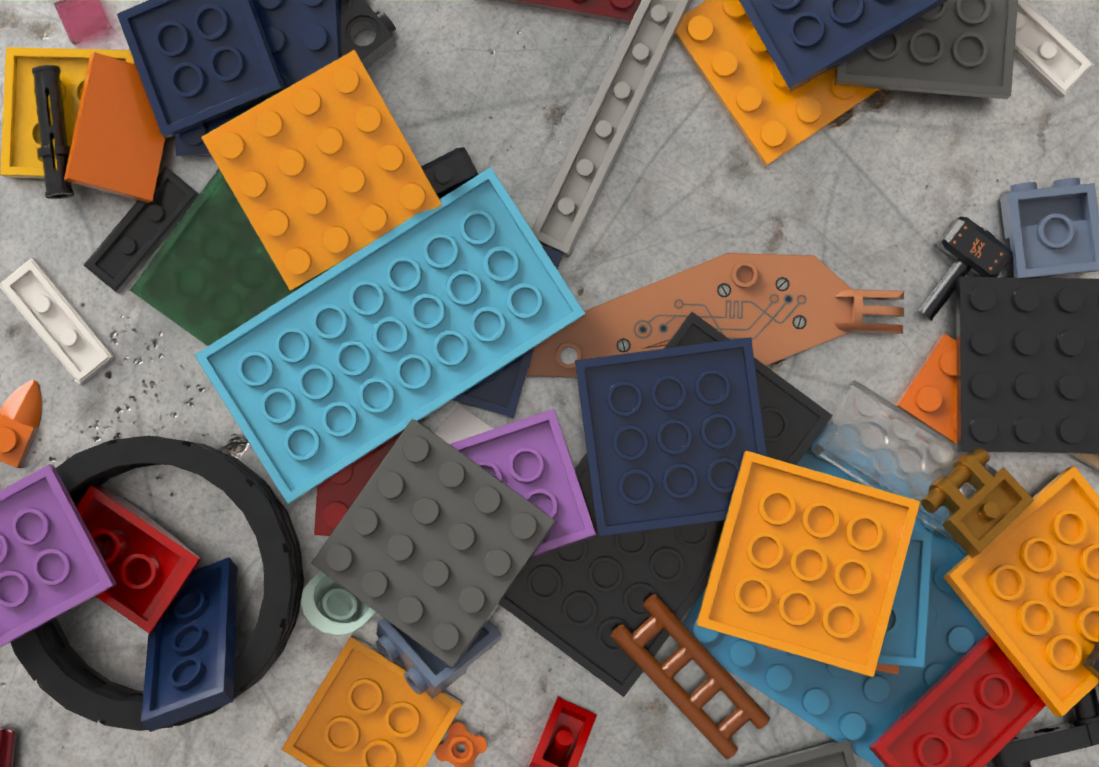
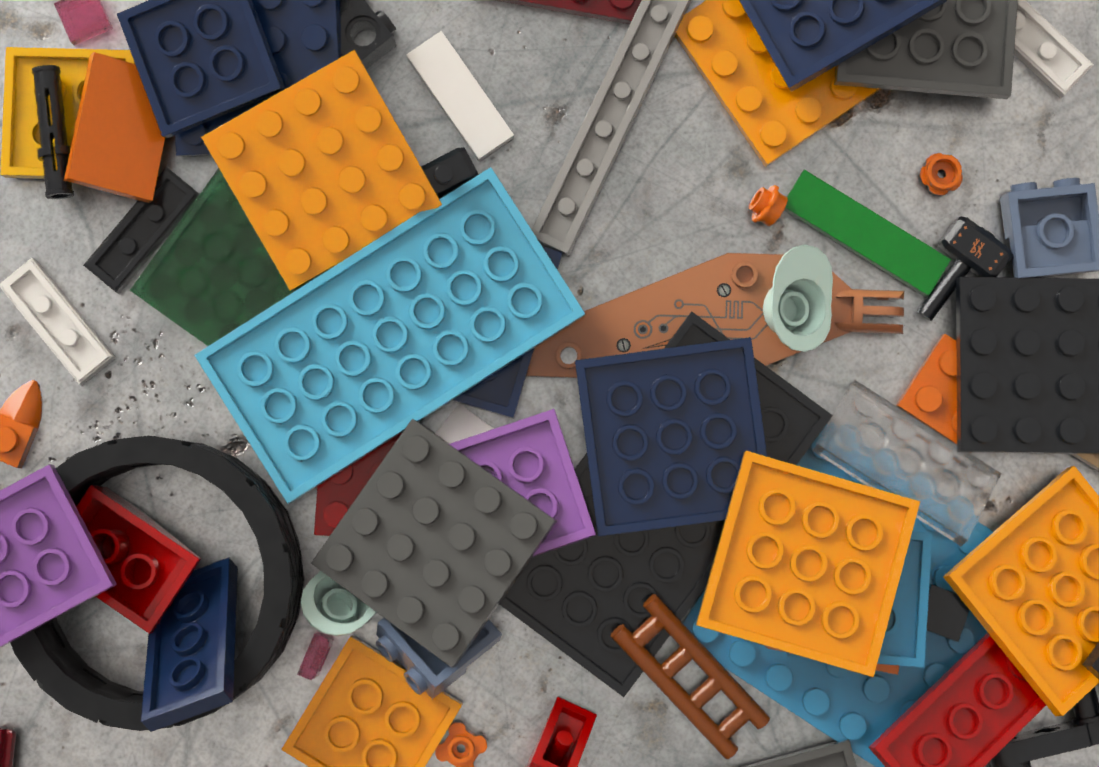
(316, 655): none -> clear pink tile
(460, 96): none -> white tile
(767, 205): none -> orange plate
(800, 298): none -> light aqua piece
(866, 233): none -> green tile
(946, 613): none -> black tile
(952, 170): none -> orange plate
(987, 512): pearl gold plate -> none

